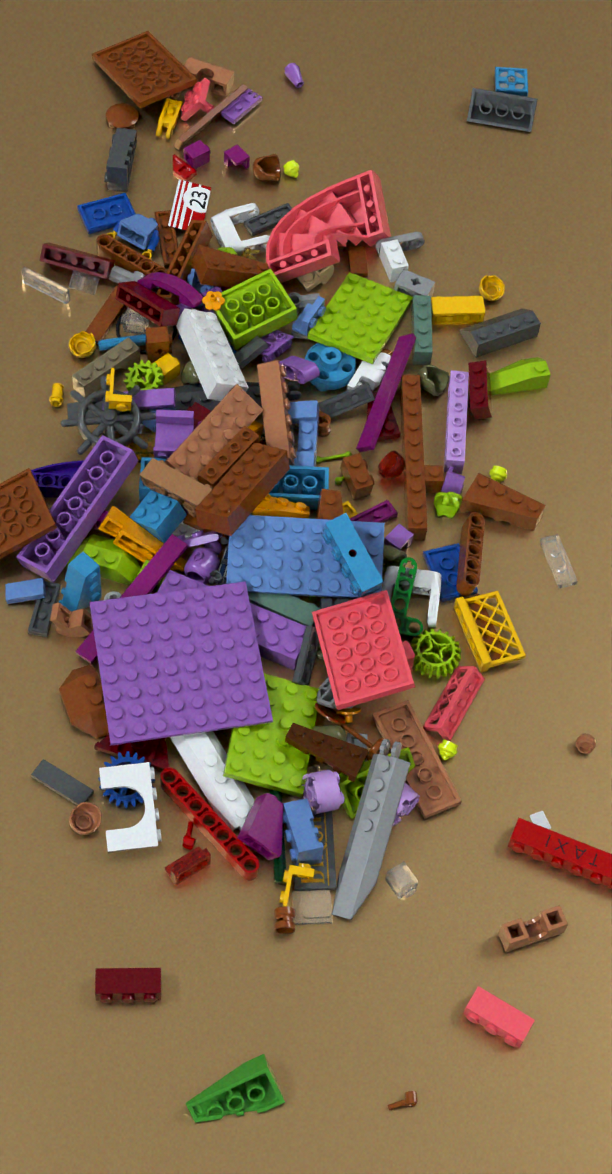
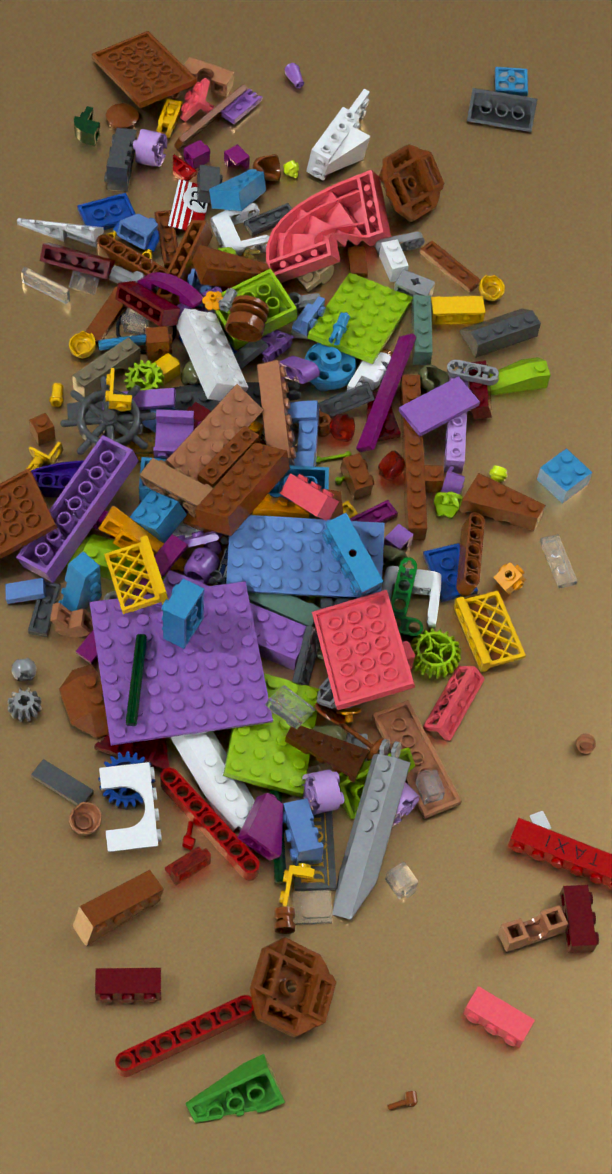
(24, 669): none -> light grey piece
(24, 697): none -> light grey gear
(41, 458): none -> yellow bracket
(42, 429): none -> dark orange brick
(60, 231): none -> white wedge
(86, 128): none -> dark green brick
(116, 907): none -> dark orange wedge
(136, 680): none -> dark green axle
(150, 148): none -> lavender brick
(150, 567): none -> yellow fence
(179, 1044): none -> red beam
(183, 613): none -> dark azure brick
(207, 178): none -> dark grey brick
(226, 303): none -> light grey pin
(238, 191): none -> dark azure wedge
(247, 318): none -> dark orange wheel
(290, 707): none -> clear plate
(308, 986): none -> dark orange piece
(309, 496): none -> coral brick
(339, 328): none -> dark azure axle
(341, 142): none -> white wedge
(342, 427): none -> clear red hair
(411, 181): none -> dark orange piece
(430, 786): none -> clear brick
(439, 406): none -> medium lavender tile
(447, 749): neon yellow plate -> none
(450, 266): none -> dark orange tile
(469, 366): none -> light grey beam
(510, 577): none -> light orange brick
(564, 475): none -> dark azure brick
(577, 909): none -> dark red brick

